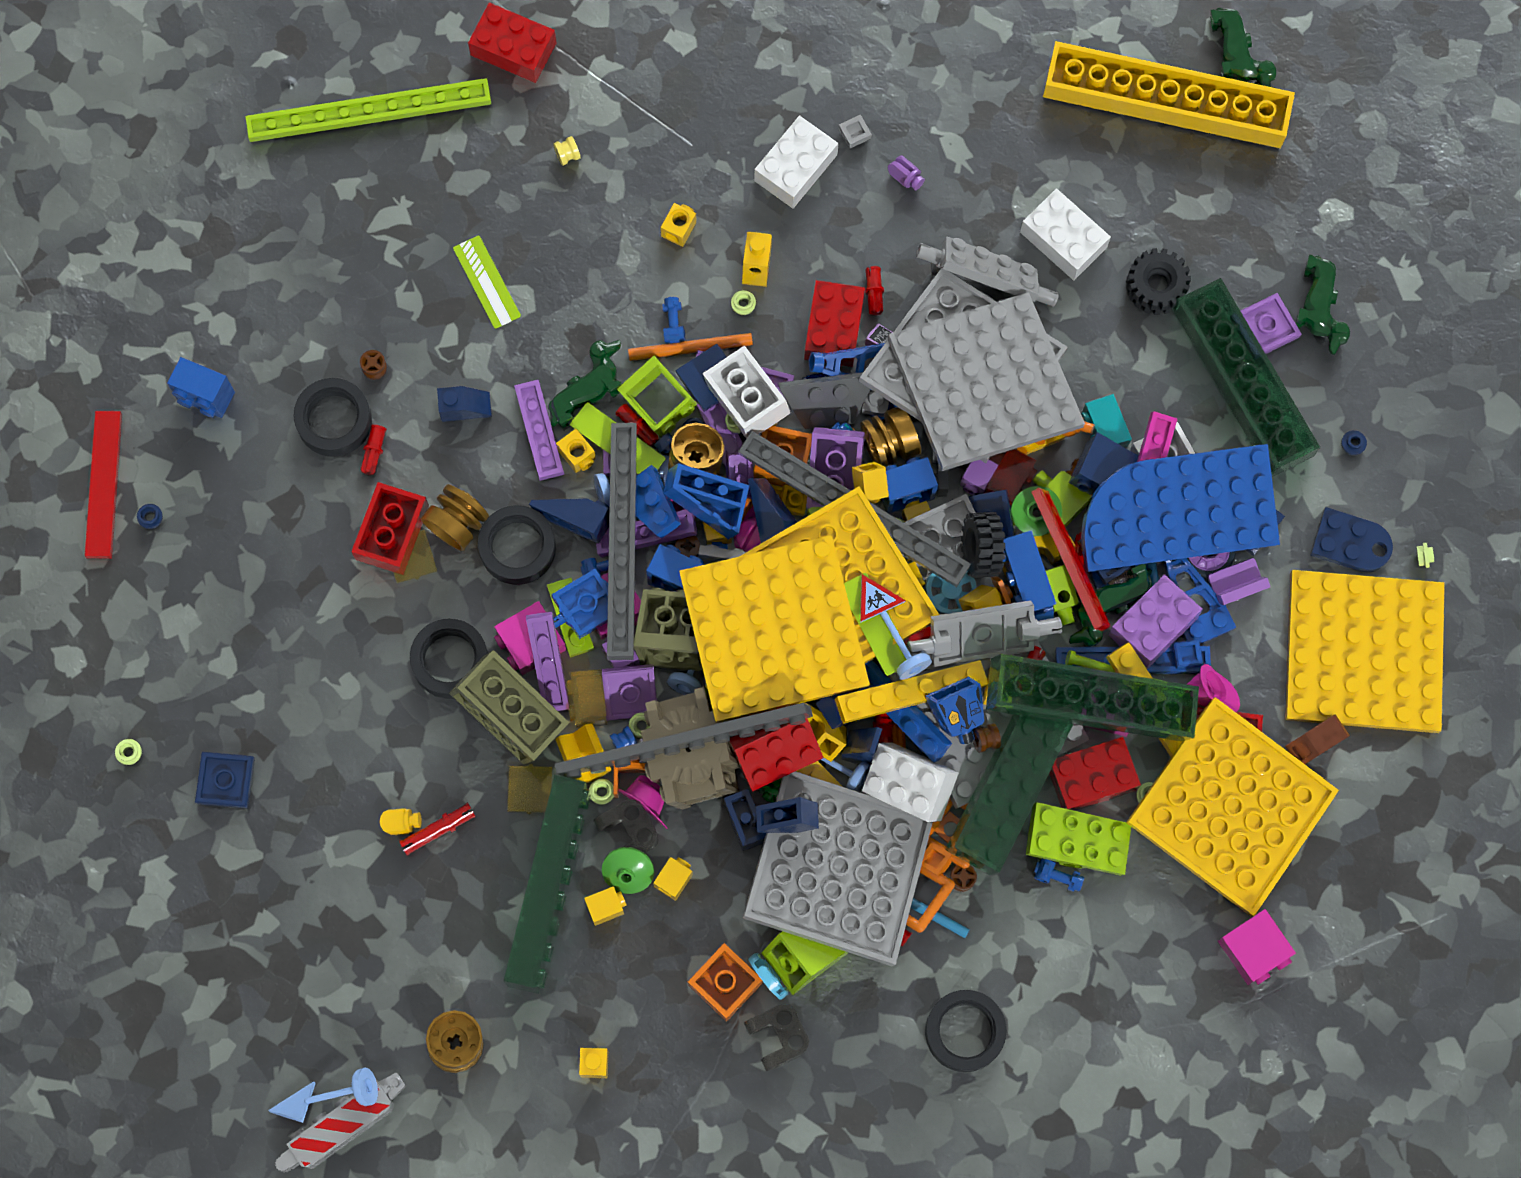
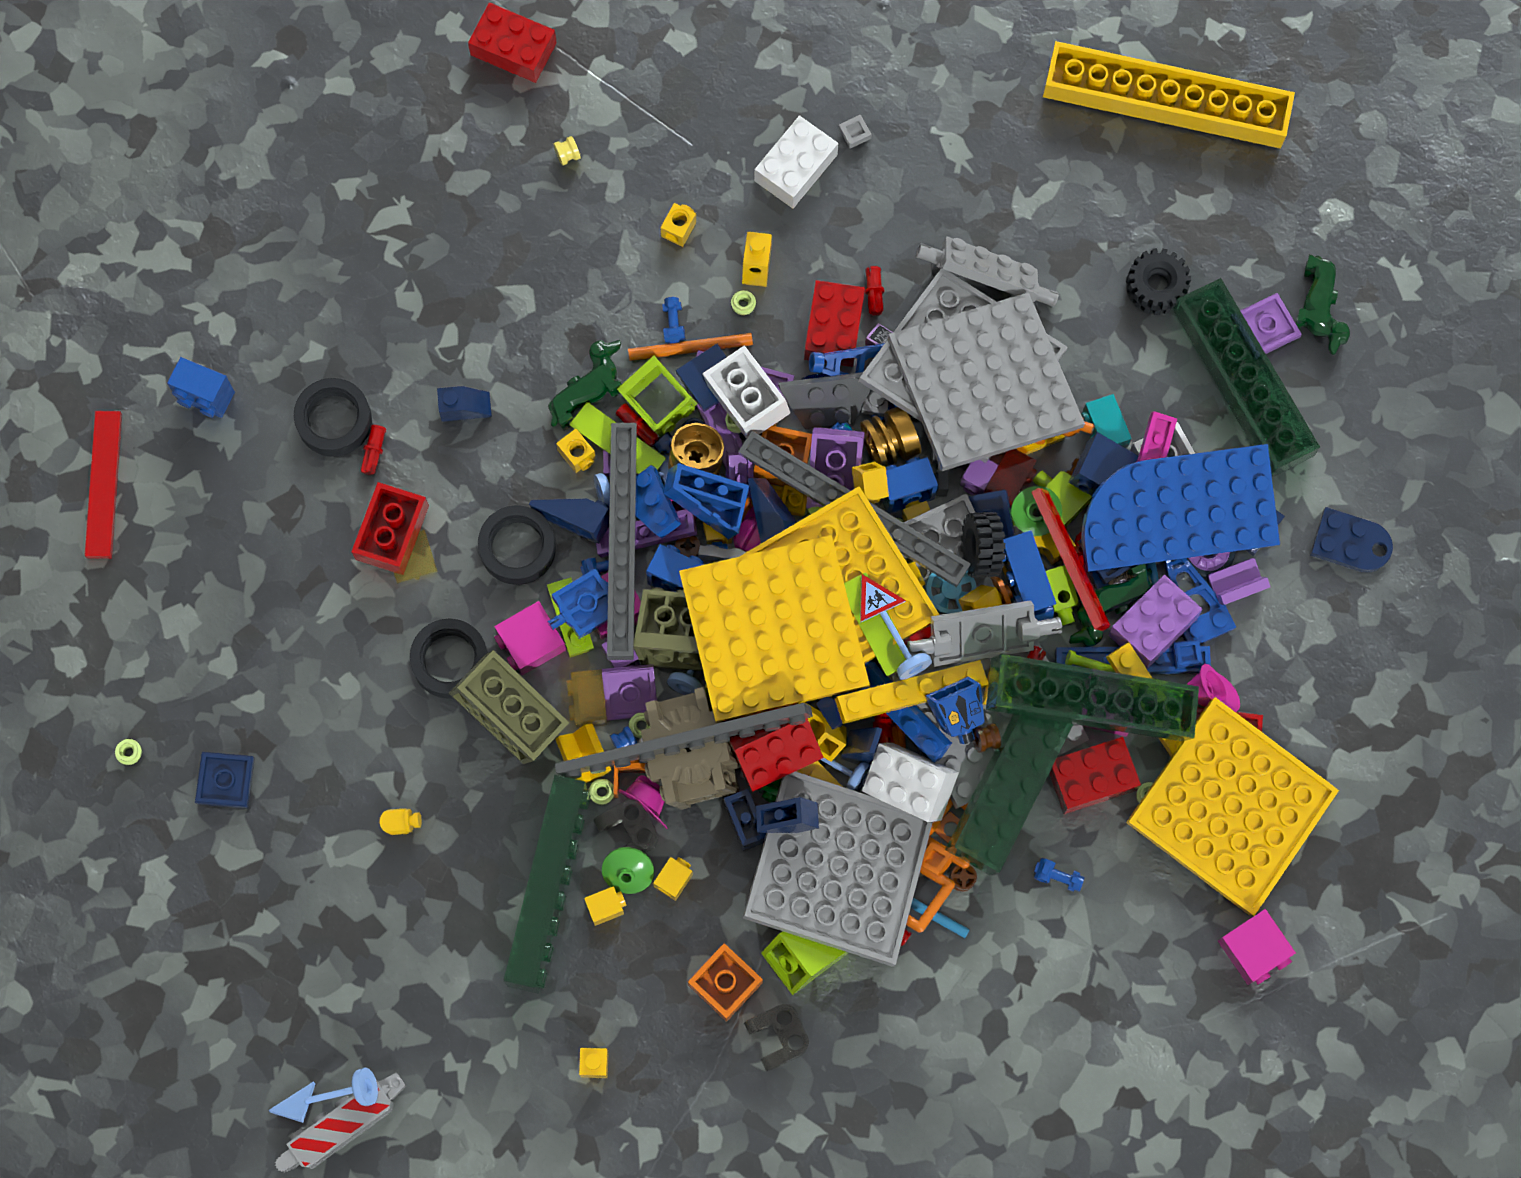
(148, 509): dark blue plate -> none
(368, 110): lime plate -> none
(375, 359): reddish brown wheel -> none
(438, 828): red pin -> none
(447, 1028): pearl gold wheel -> none
(458, 513): pearl gold wheel -> none
(487, 282): lime sticker -> none
(529, 788): clear yellow piece -> none
(539, 430): medium lavender plate -> none
(547, 659): medium lavender plate -> none
(768, 976): medium azure piece -> none
(906, 173): medium lavender arm -> none
(976, 1000): black tyre -> none
(1065, 234): white brick -> none
(1078, 839): lime plate -> none
(1235, 50): dark green animal -> none
(1318, 740): copper slope -> none
(1351, 449): dark blue plate -> none
(1365, 651): yellow plate -> none
(1425, 555): yellowish green plate -> none

